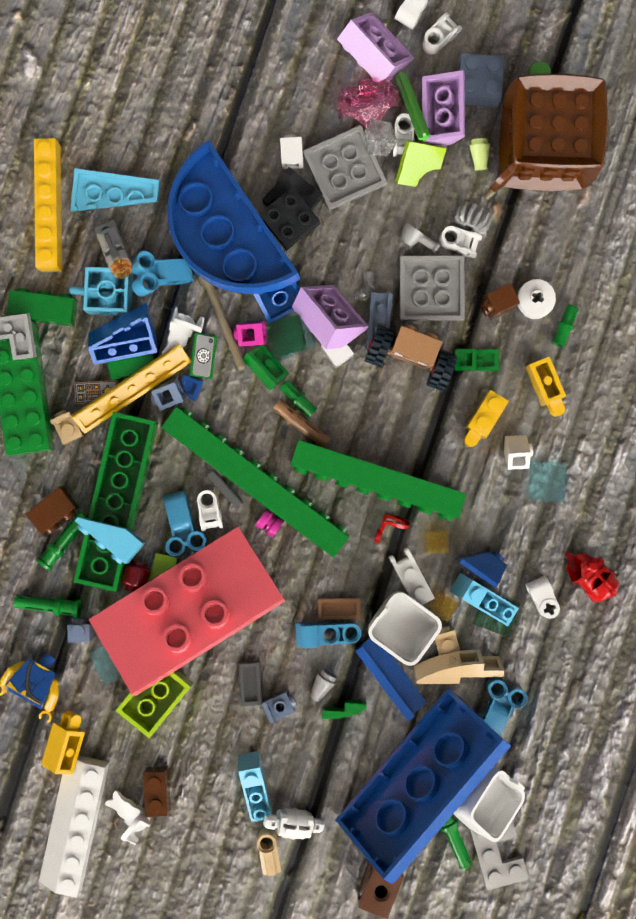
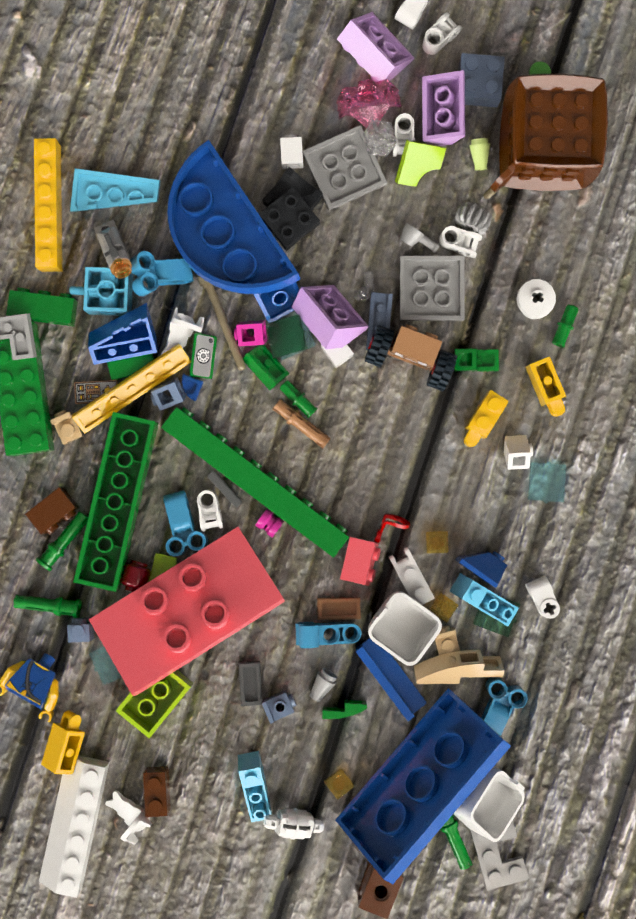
(119, 540): medium azure slope -> none
(269, 852): tan piece -> none
(339, 783): none -> clear yellow plate
(360, 561): none -> coral brick
(379, 480): green brick -> none
(412, 106): bright green axle -> none
(499, 302): reddish brown brick -> none
(592, 576): red helmet -> none

